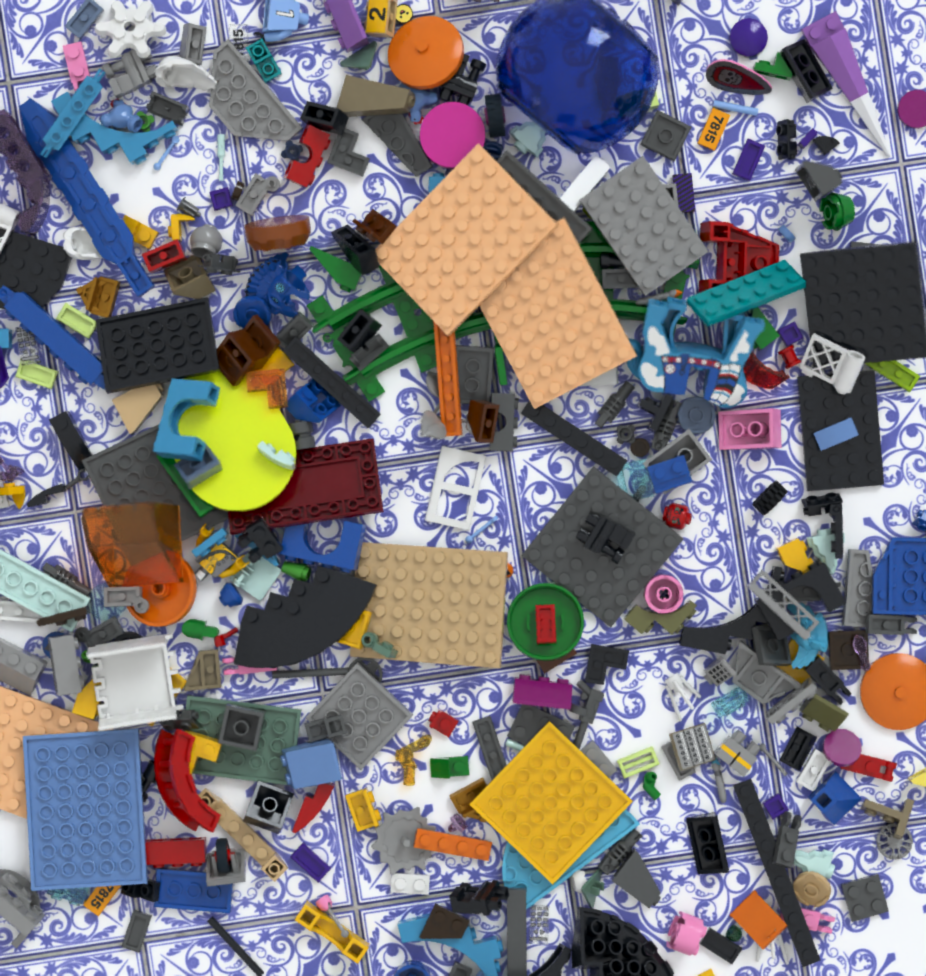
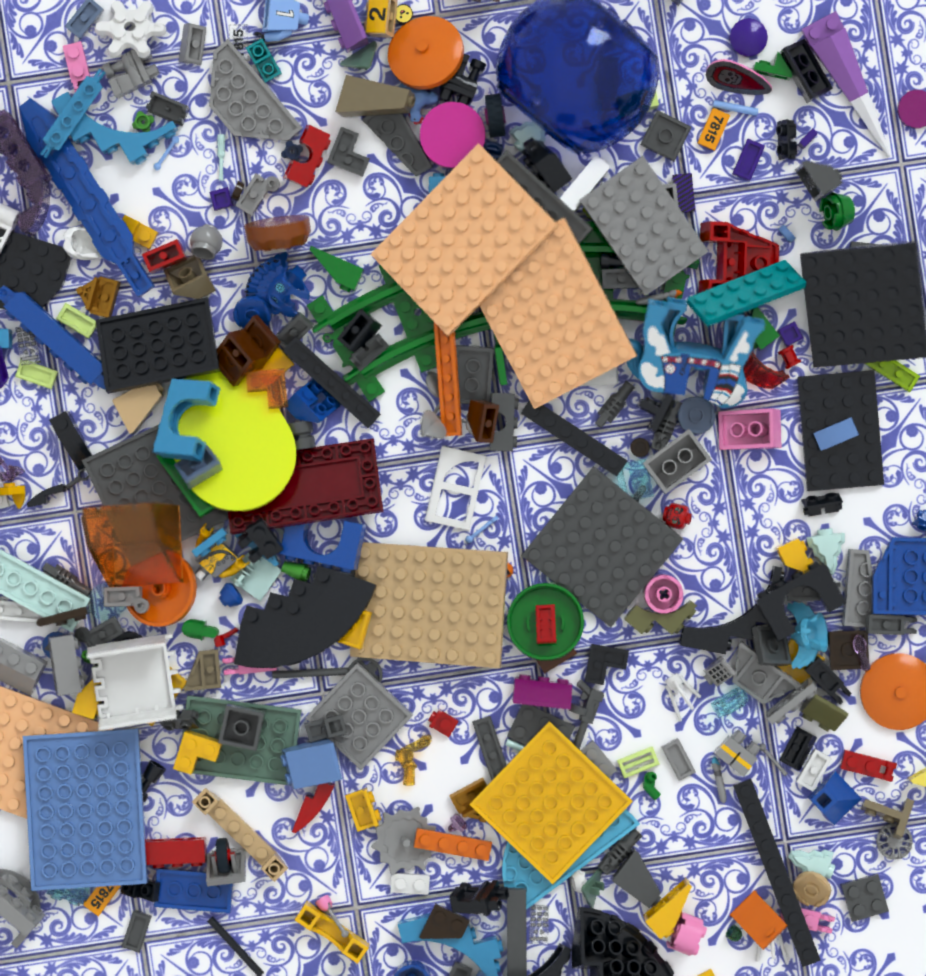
(121, 117): medium blue animal -> none
(175, 229): yellow plate -> none
(177, 783): red fence -> none
(183, 73): white hair -> none
(188, 208): dark grey piece -> none
(212, 263): dark grey hinge -> none
(268, 807): black slope -> none
(281, 459): light aqua slope -> none
(310, 862): dark purple tile -> none
(324, 117): black brick -> none
(356, 249): black slope -> none
(375, 227): reddish brown bracket -> none
(385, 648): sand green plate -> none
(449, 766): green slope -> none
(545, 164): none -> black hinge
(602, 532): black hips -> none
(621, 430): dark grey plate -> none
(666, 912): none -> yellow slope
(669, 474): blue plate -> none
(692, 746): tile -> none
(707, 844): black slope -> none
(721, 945): black tile -> none
(769, 497): black tyre -> none
(775, 806): dark purple tile -> none
(778, 610): light grey fence -> none
(787, 840): dark grey hinge -> none
(825, 143): black tile -> none
(837, 529): black hinge -> none
(842, 747): magenta tile -> none
(844, 373): white piece -> none

